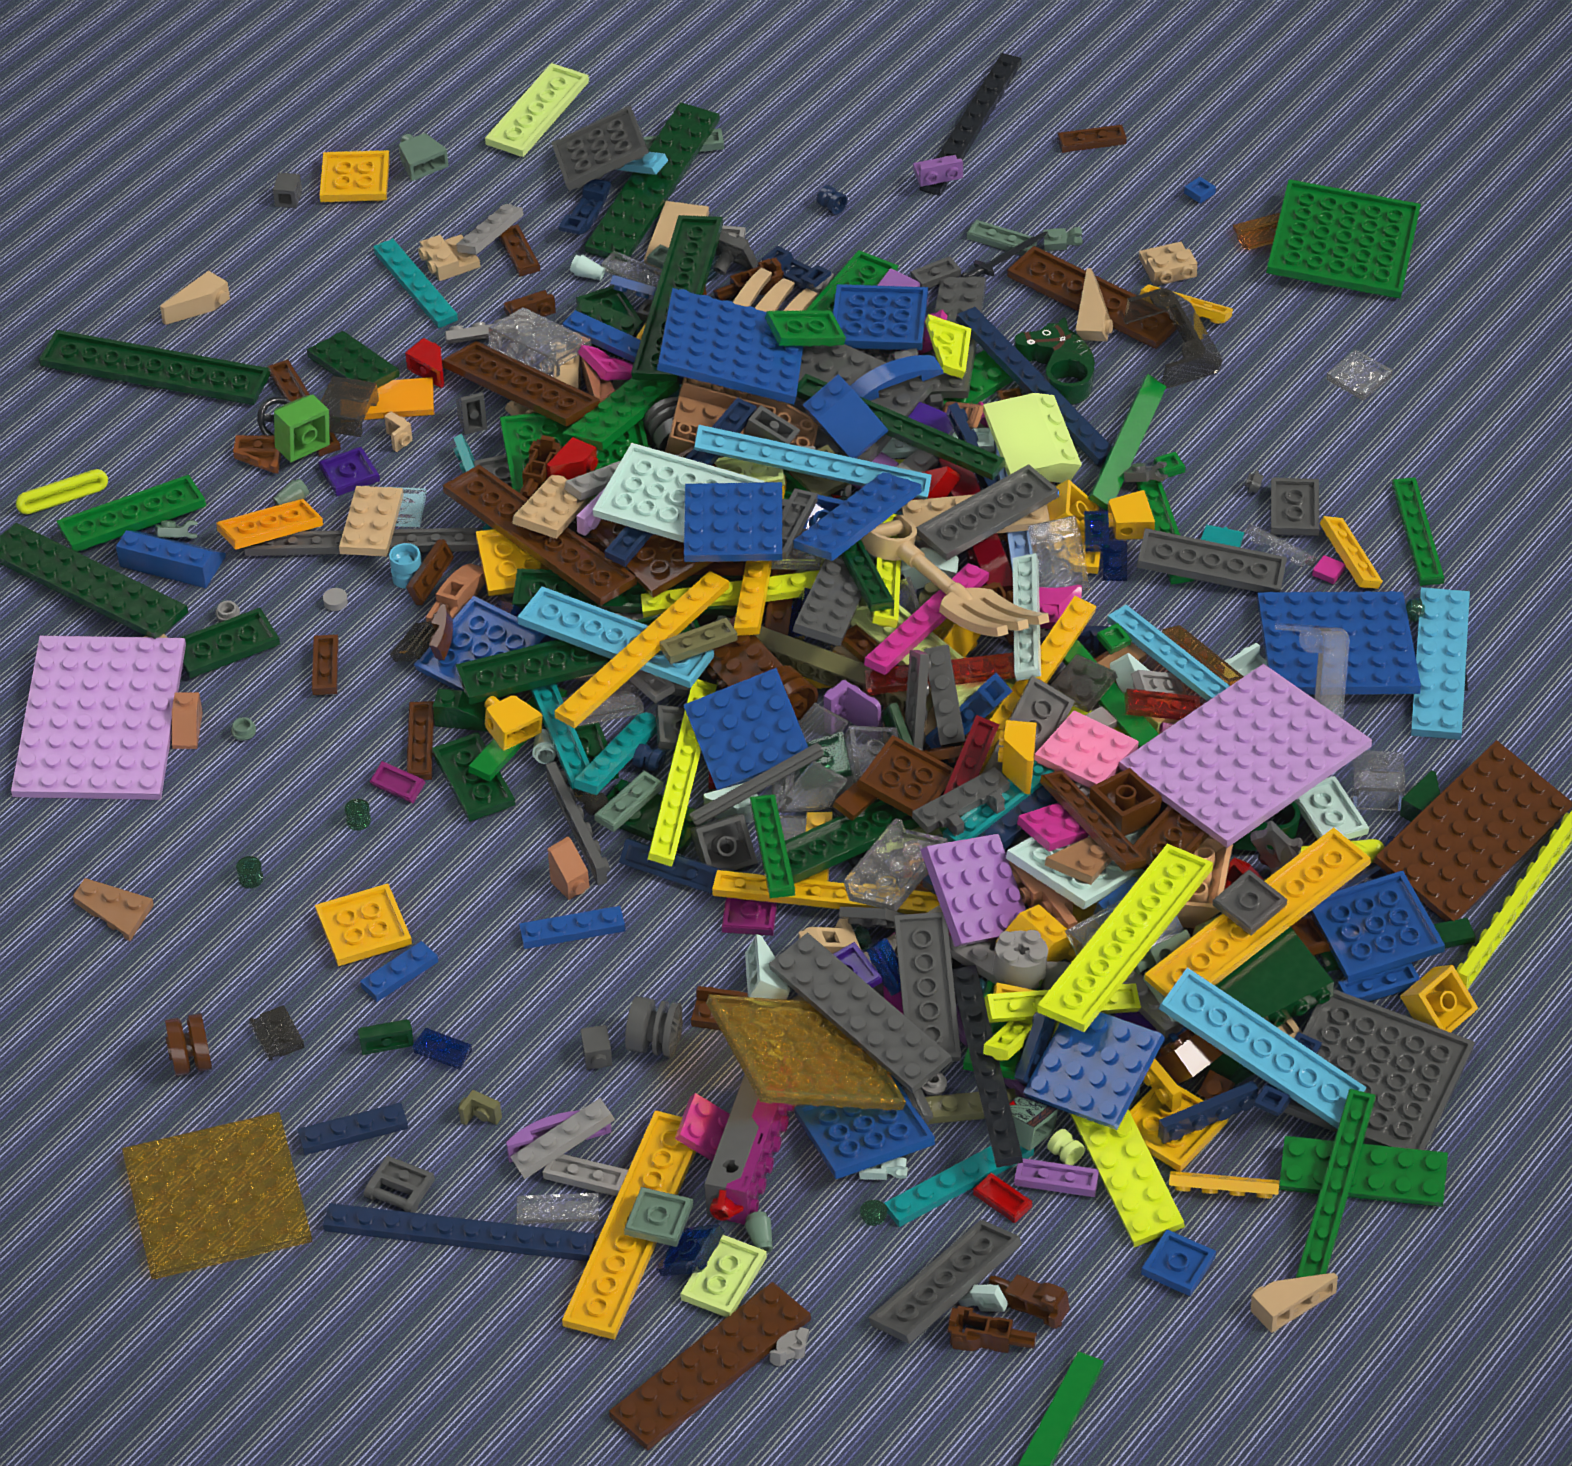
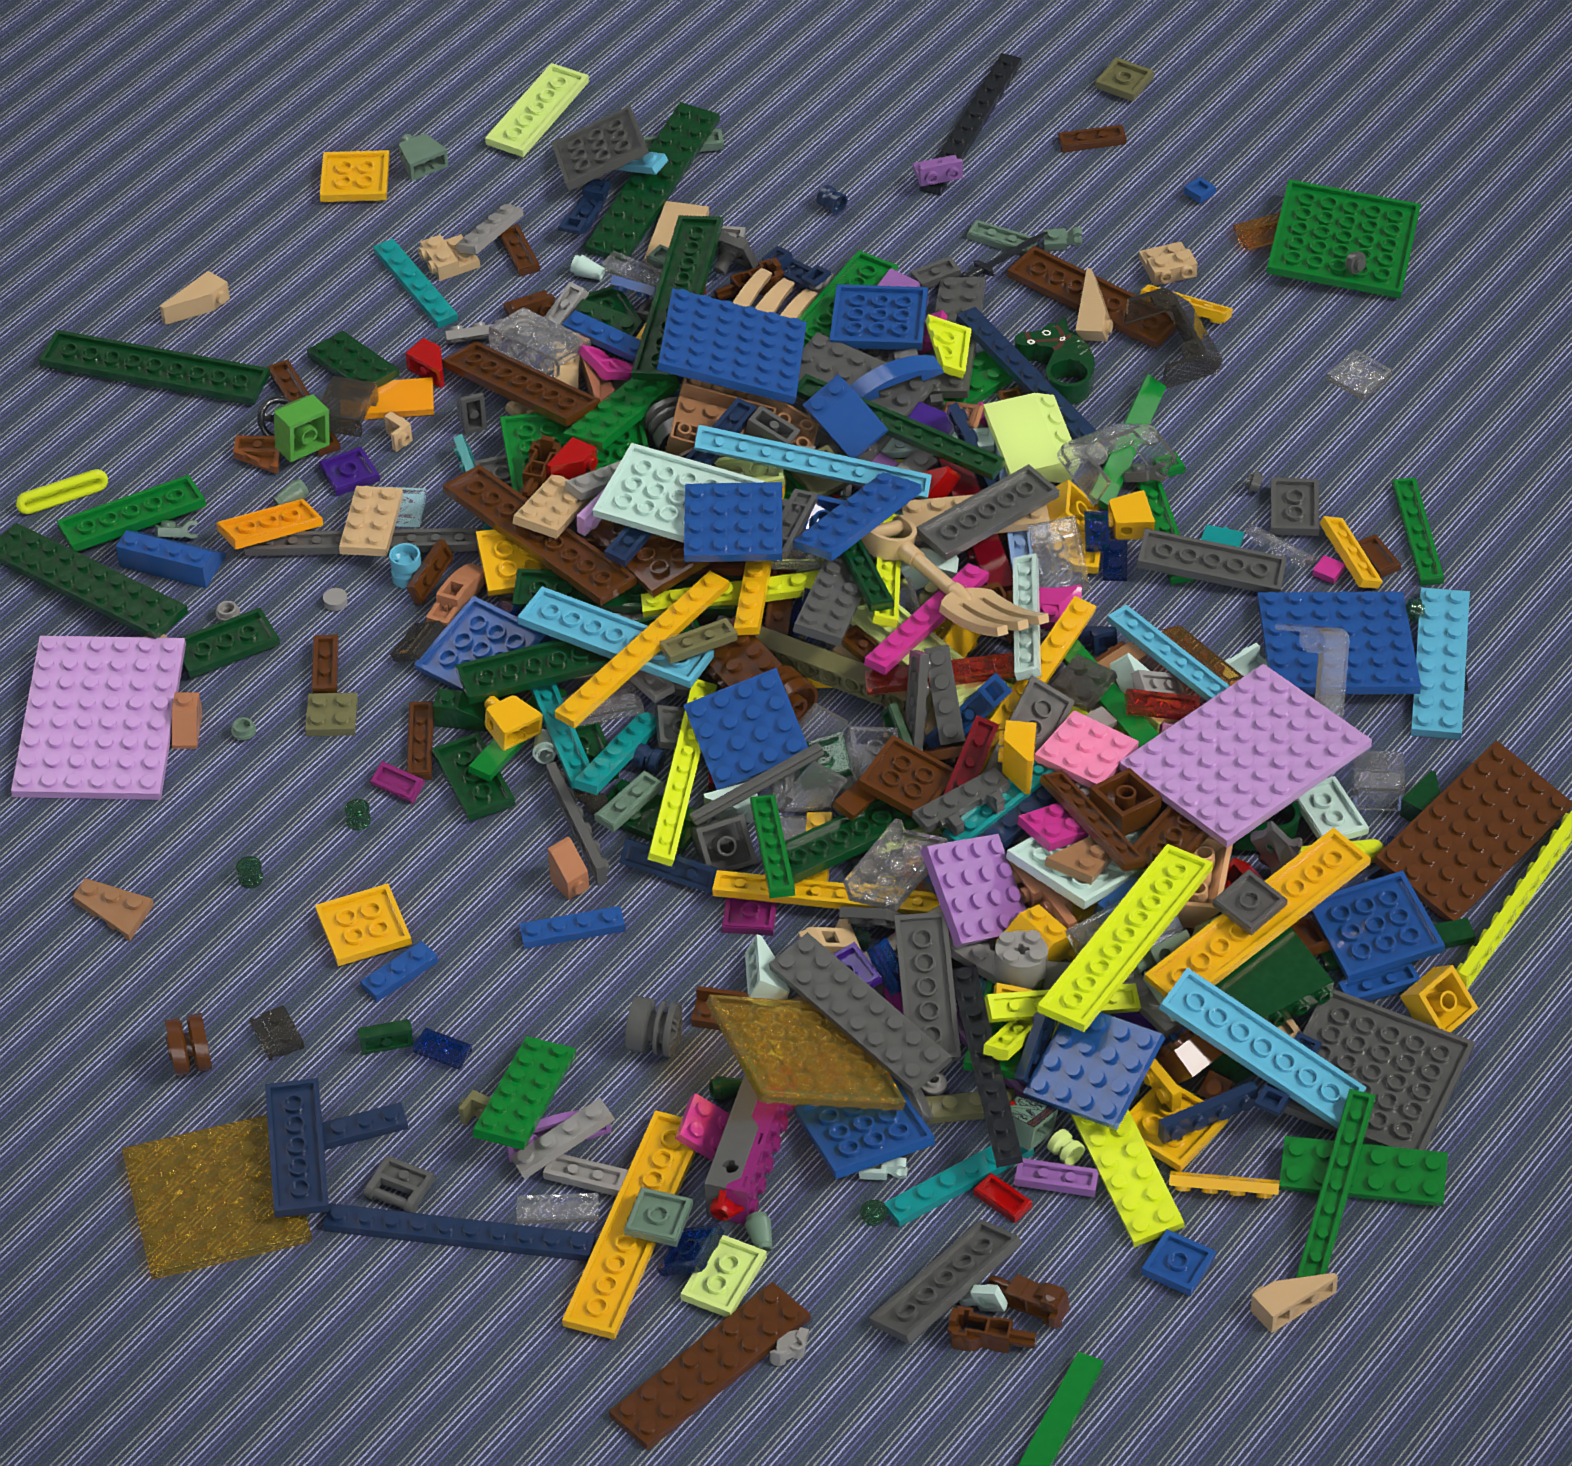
(287, 190): dark grey brick -> none
(296, 1148): none -> dark blue plate
(331, 714): none -> olive plate
(443, 626): slope -> none
(524, 1093): none -> green plate
(566, 303): none -> light grey plate
(596, 1047): dark grey brick -> none
(724, 1088): none -> dark green cone
(805, 328): green plate -> none
(853, 705): medium lavender bracket -> none
(1086, 453): none -> clear windscreen
(1114, 638): green tile -> none
(1124, 79): none -> olive plate
(1355, 262): none -> dark grey plate
(1380, 556): none -> reddish brown tile

